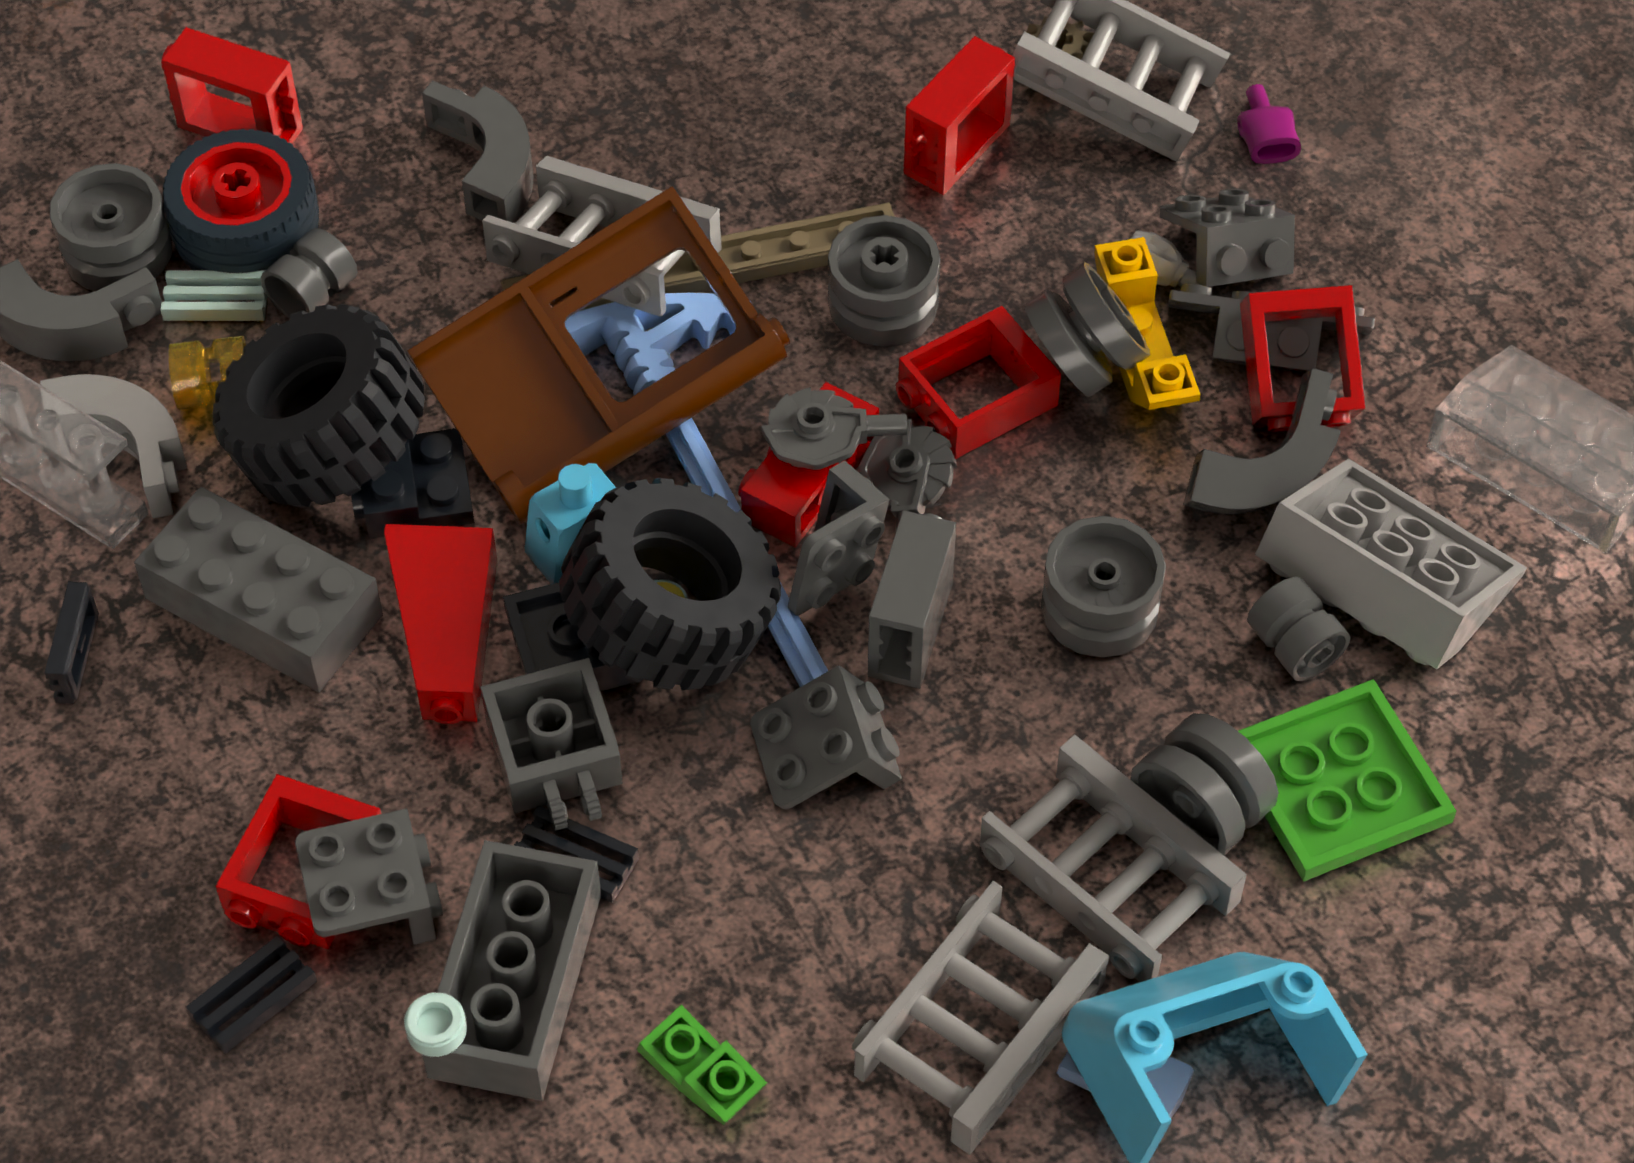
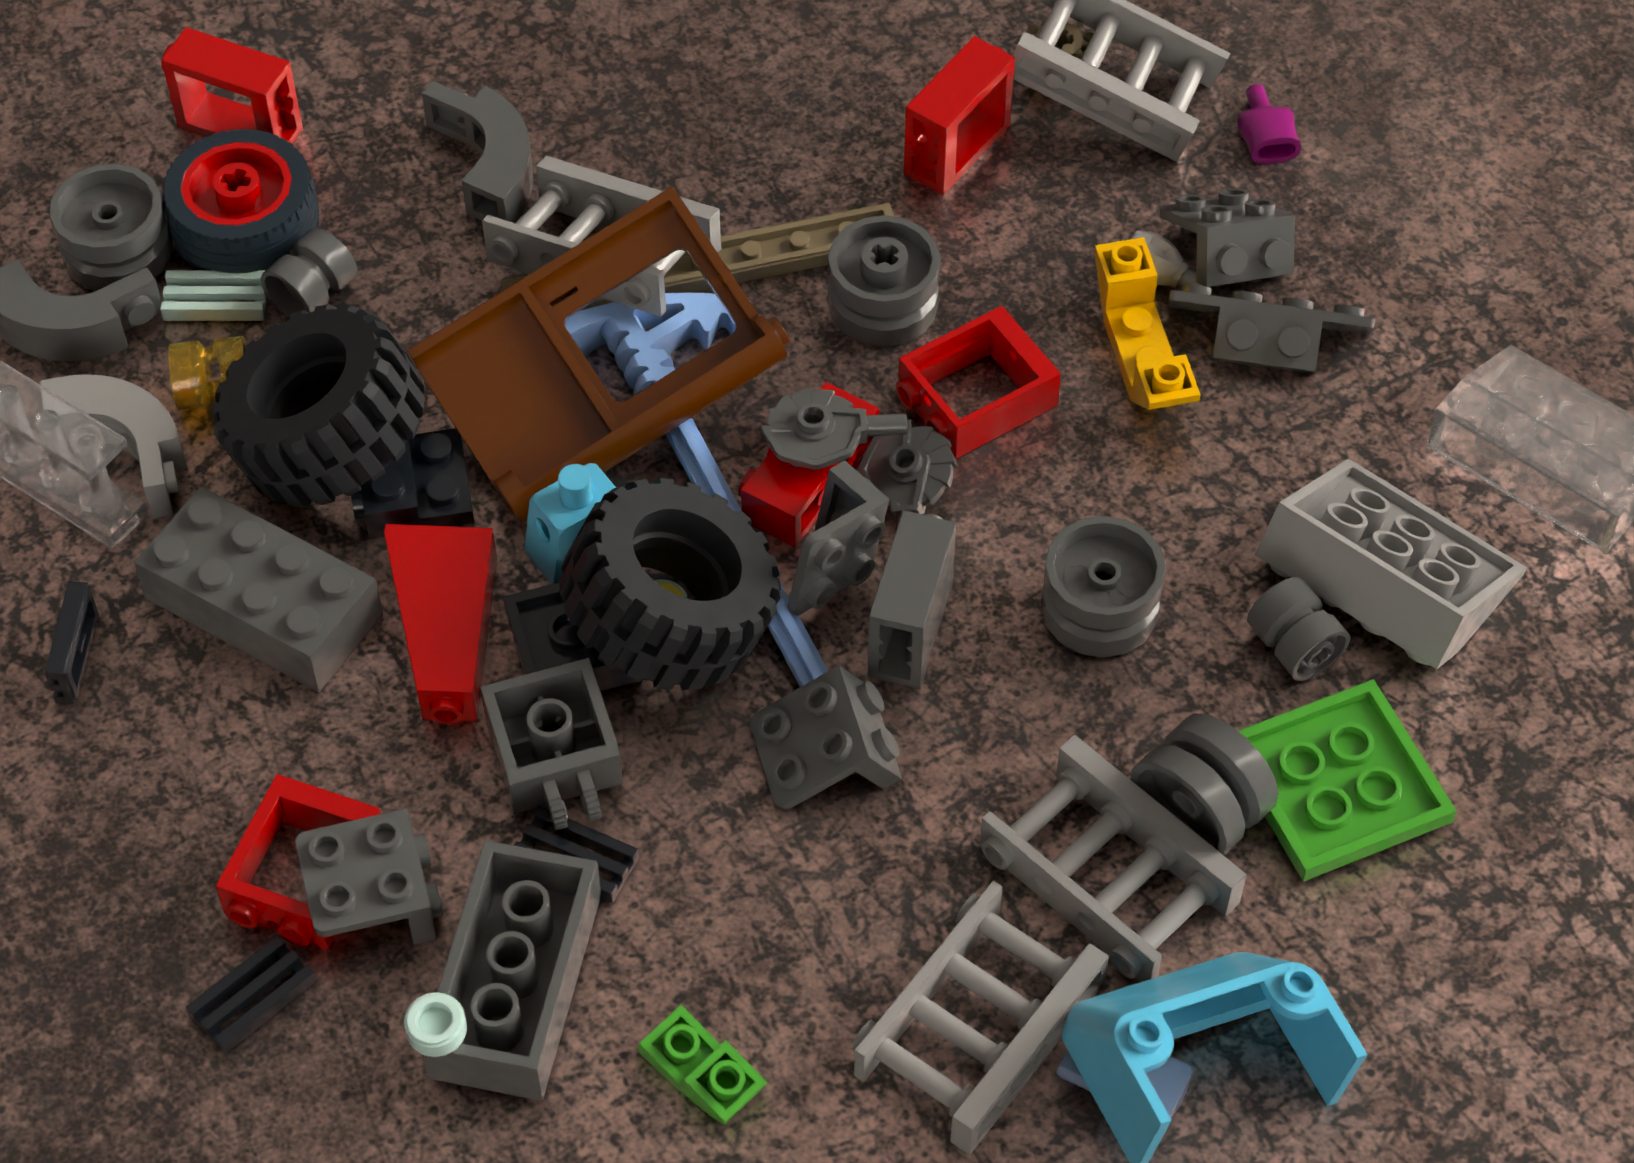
(1087, 329): dark grey wheel -> none
(1248, 485): dark grey arch -> none
(1293, 305): red window -> none

